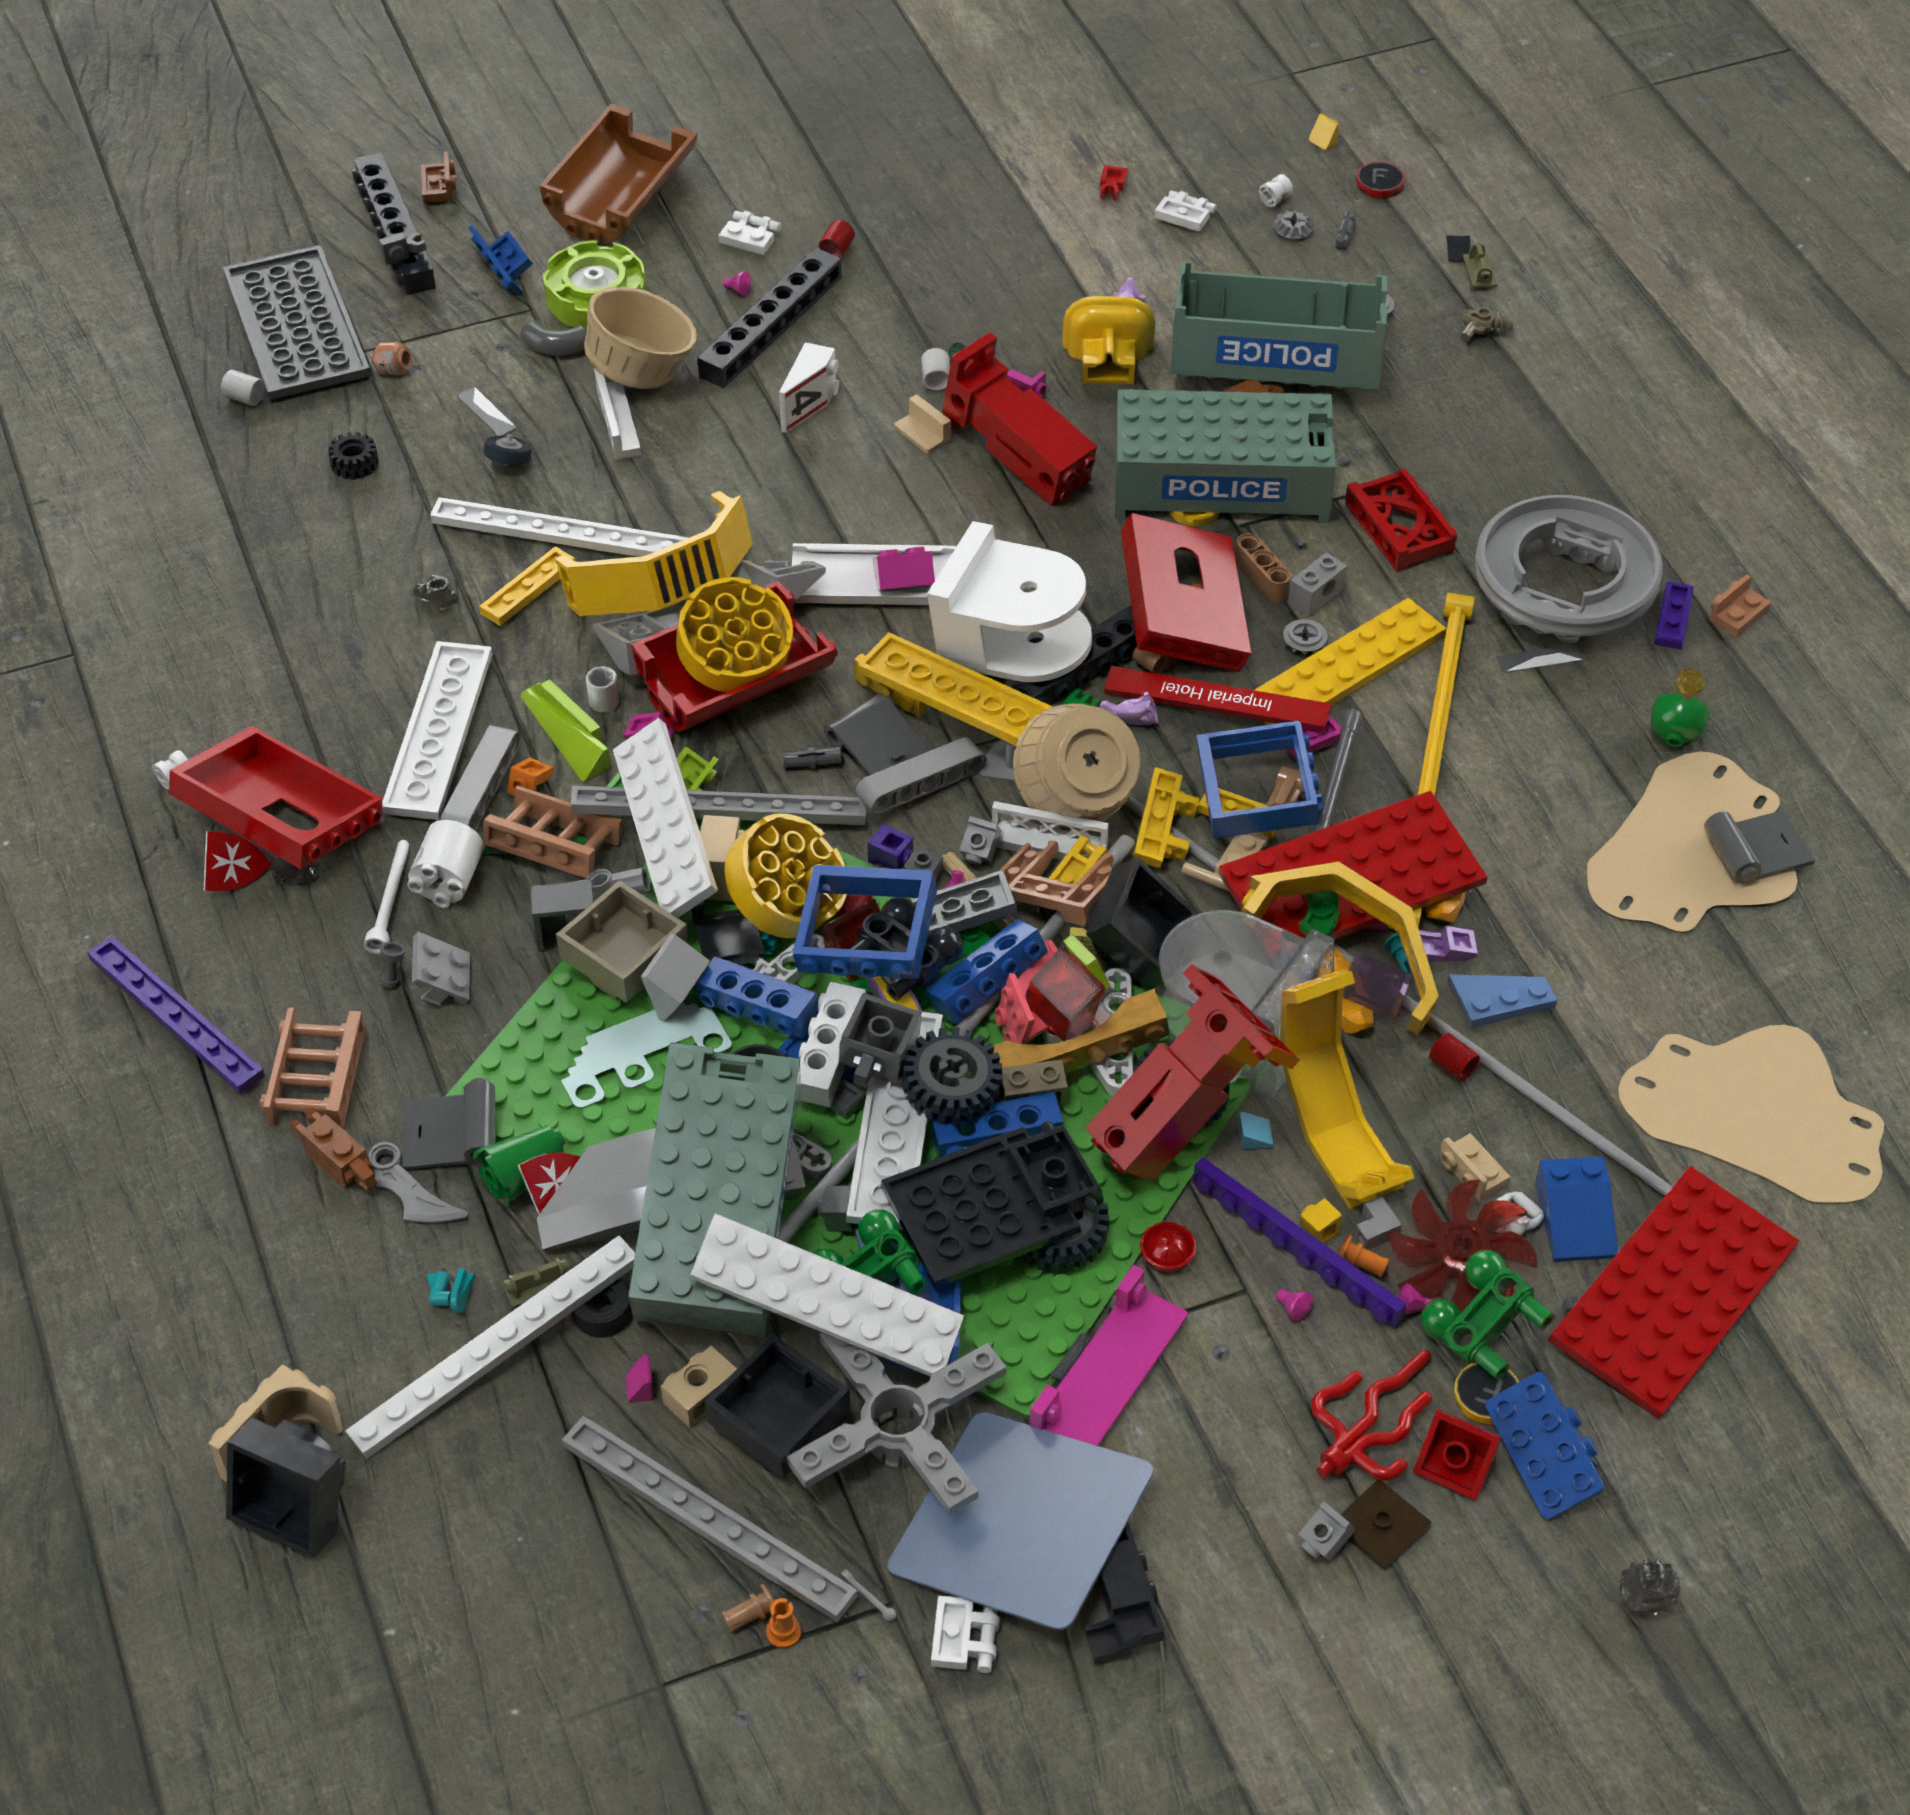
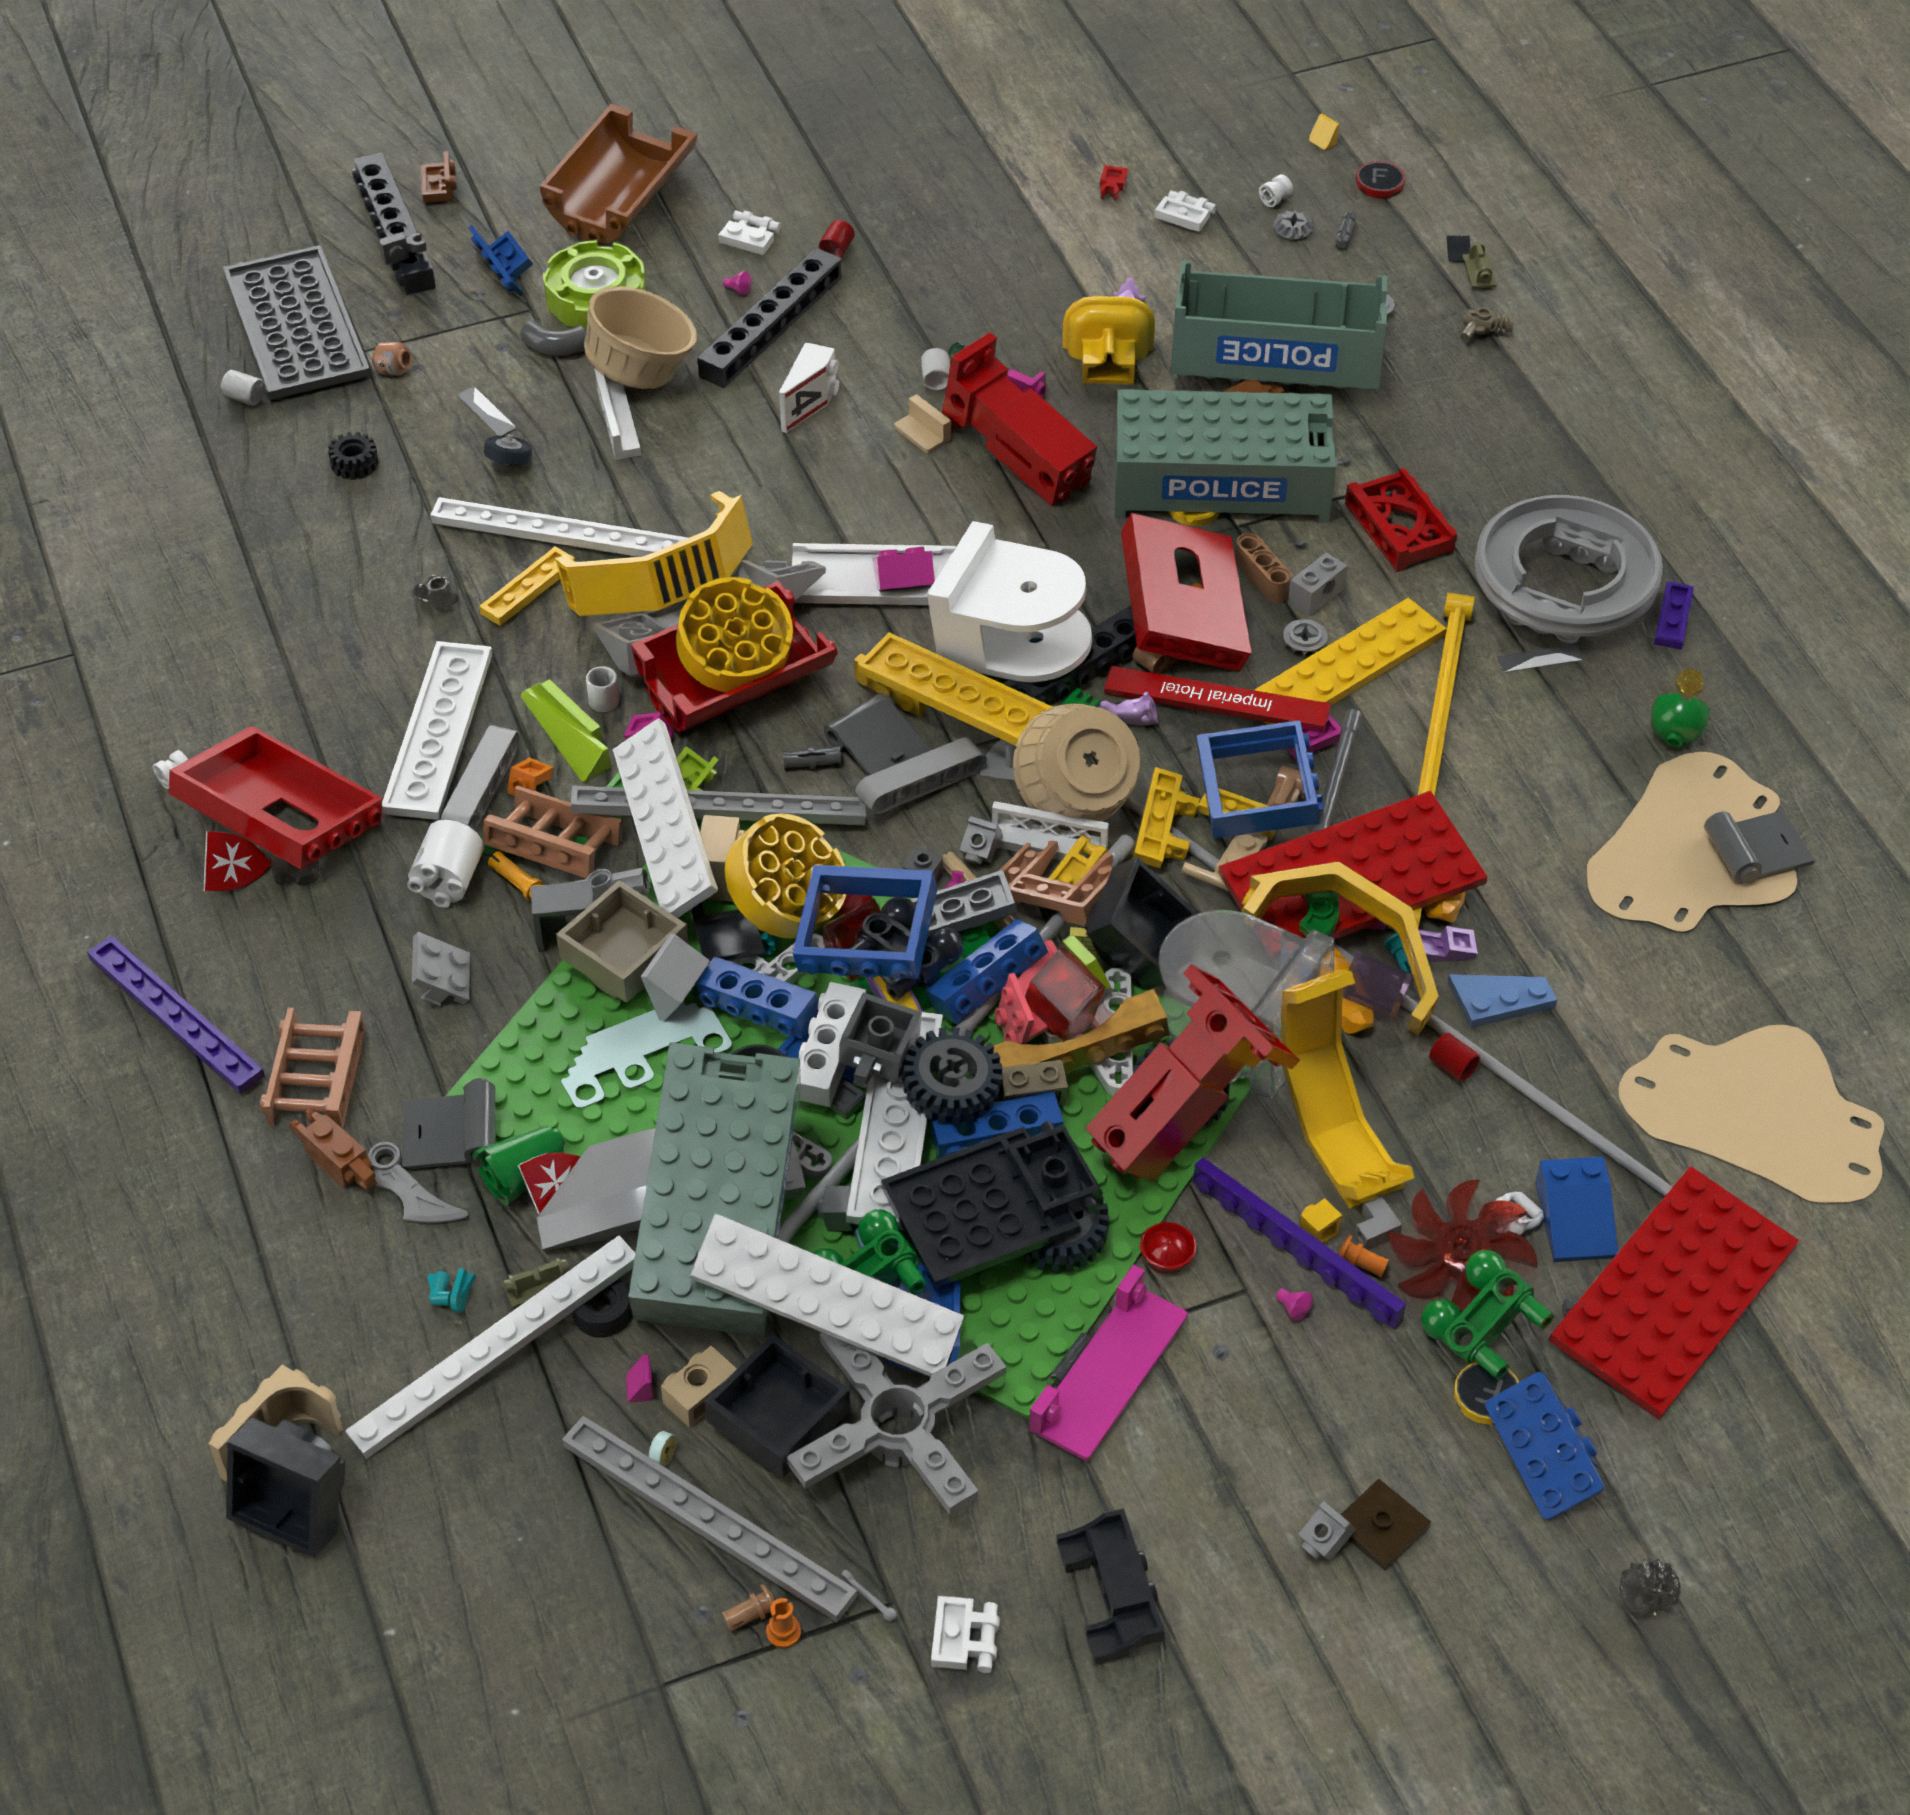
(378, 934): white piece -> none
(393, 955): dark grey piece -> none
(514, 874): none -> light orange pin
(663, 1448): none -> tile
(889, 847): dark purple brick -> none
(1037, 1529): sand blue piece -> none
(1254, 1131): medium azure slope -> none
(1352, 1443): red plant -> none
(1413, 1299): dark pink rock -> none
(1457, 1454): red slope -> none
(1473, 1162): tan bracket -> none
(1738, 607): nougat bracket -> none

